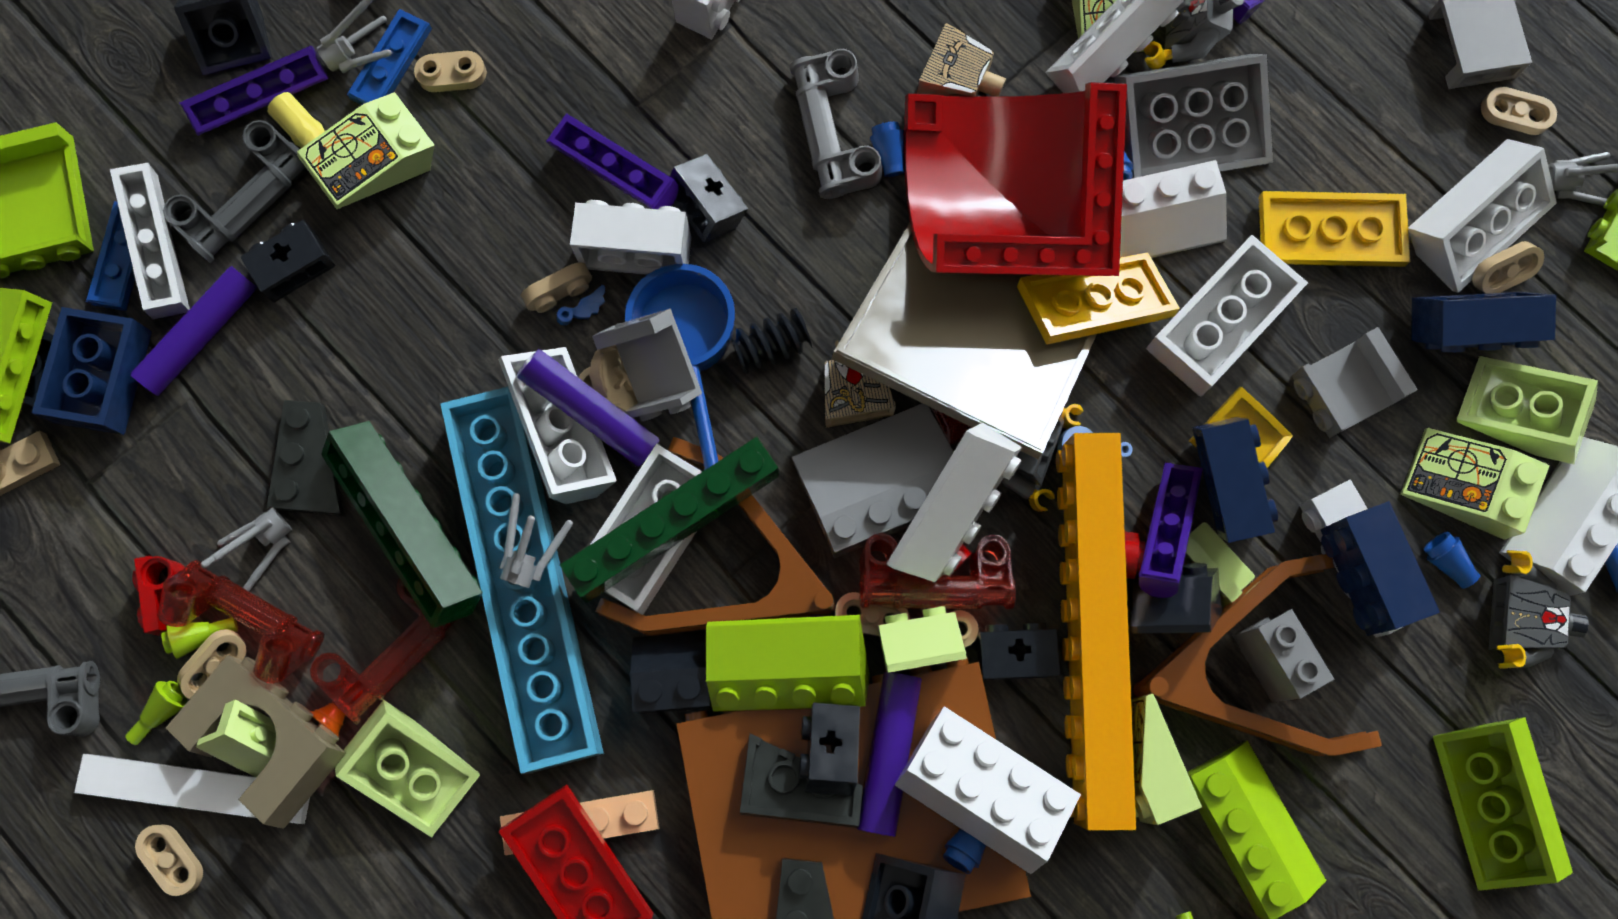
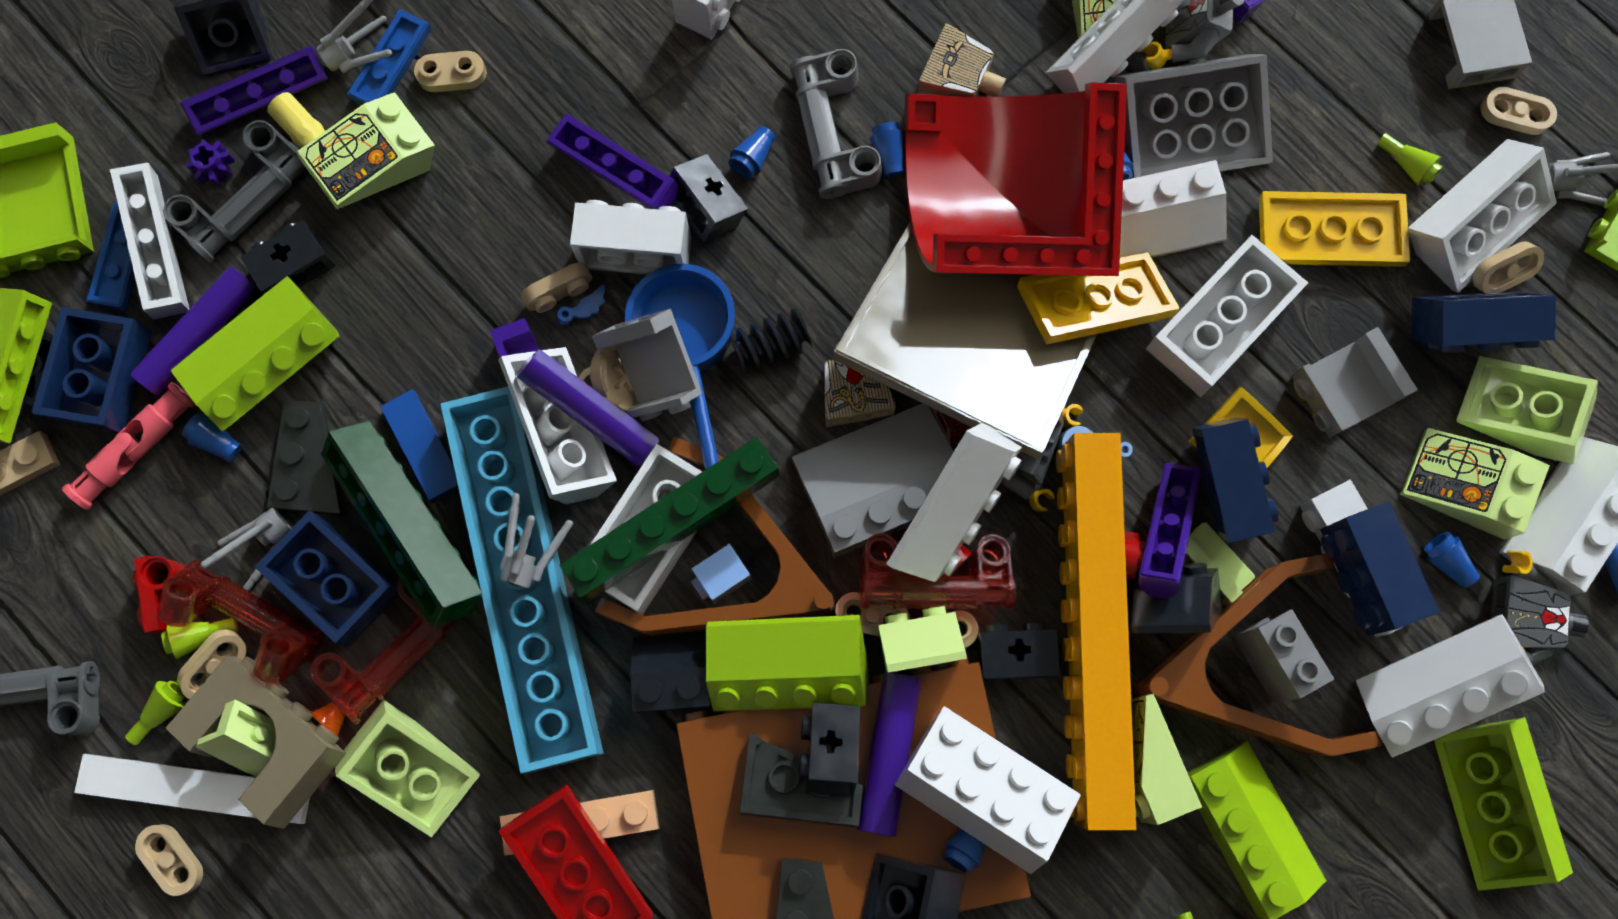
(125, 450): none -> coral piece
(208, 437): none -> blue cone
(210, 162): none -> dark purple gear
(254, 353): none -> lime slope
(328, 579): none -> dark blue brick
(421, 445): none -> blue tile
(514, 338): none -> dark purple panel
(720, 575): none -> light blue brick
(751, 153): none -> blue cone
(1417, 163): none -> lime cone
(1449, 686): none -> white slope

